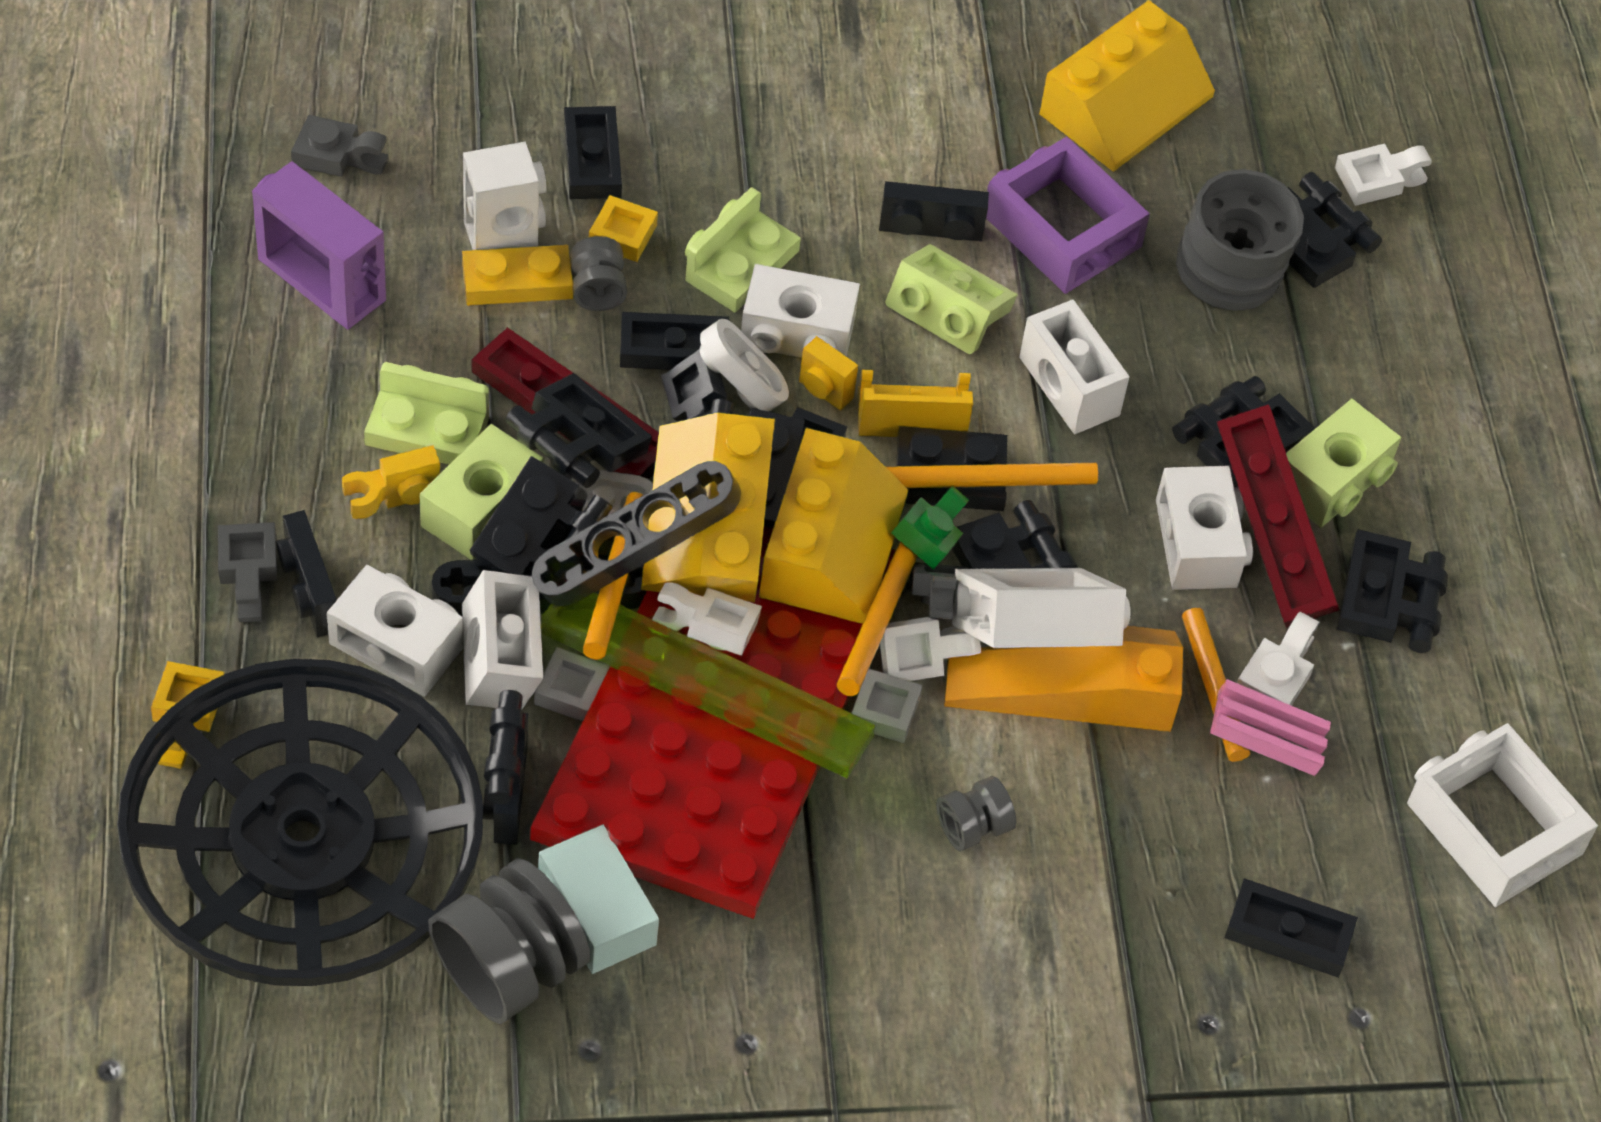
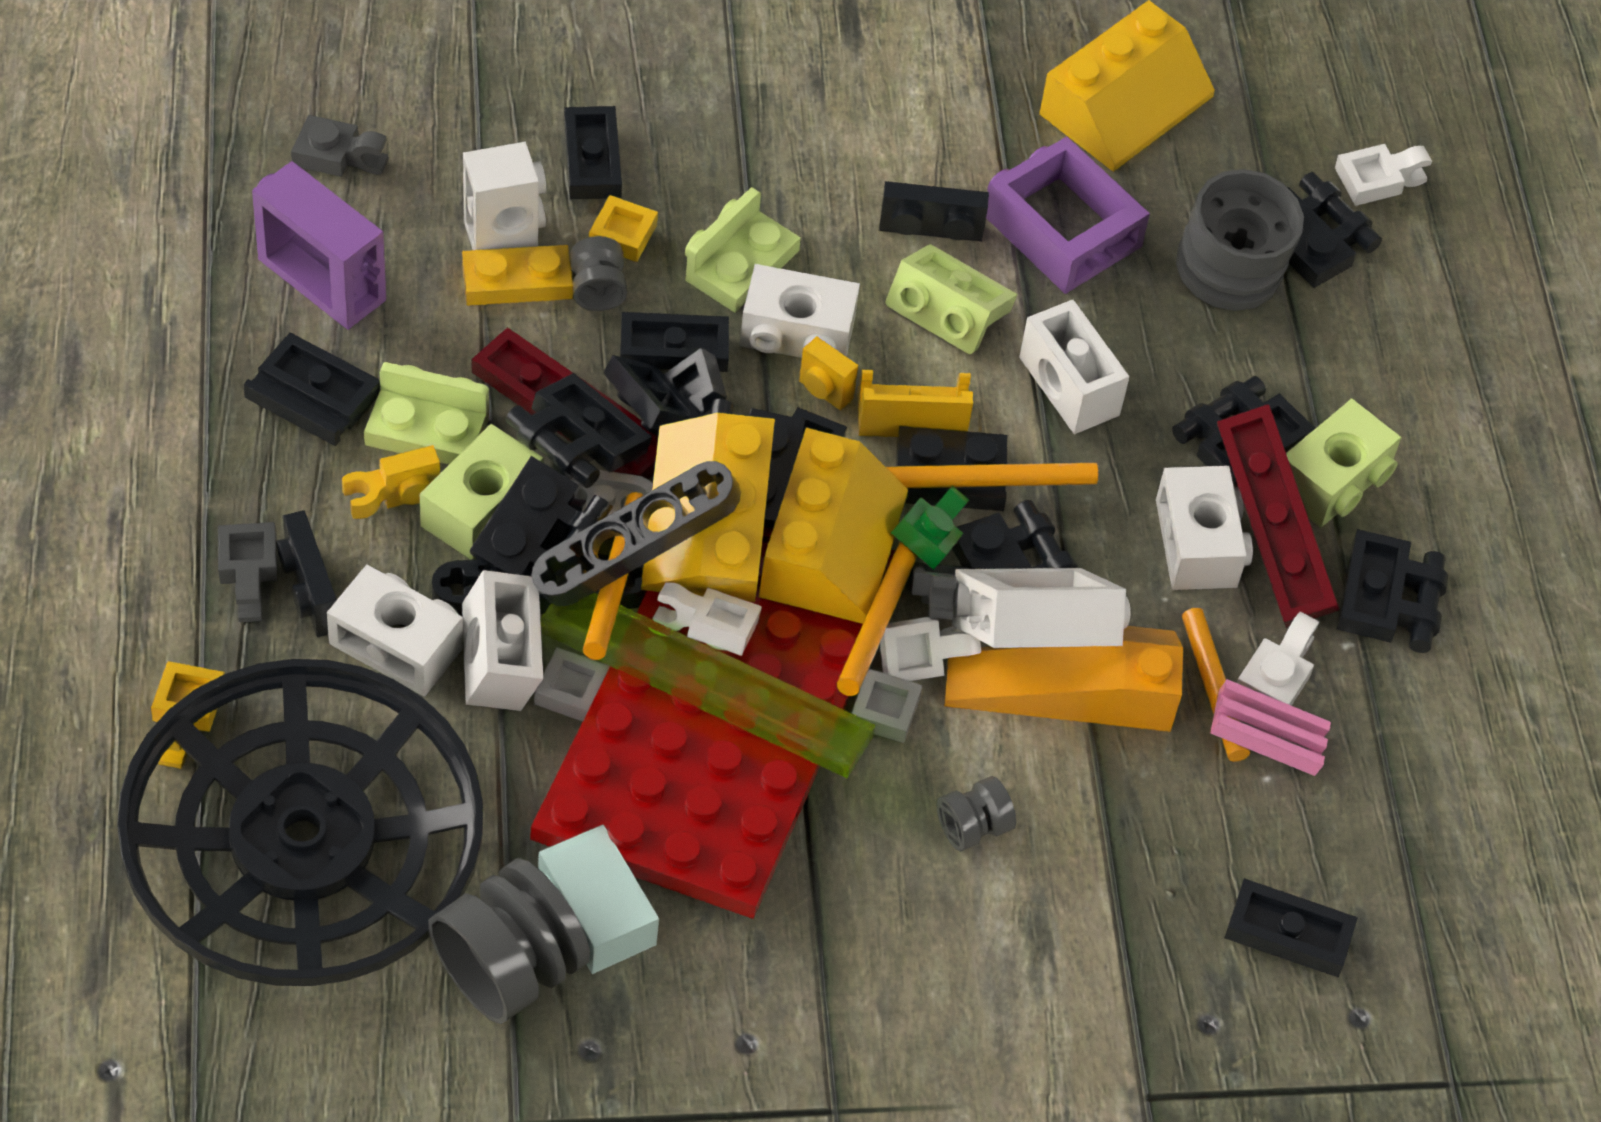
(312, 388): none -> black plate
(506, 767): black plate -> none
(648, 393): none -> black plate
(744, 365): white plate -> none
(1565, 821): white window -> none

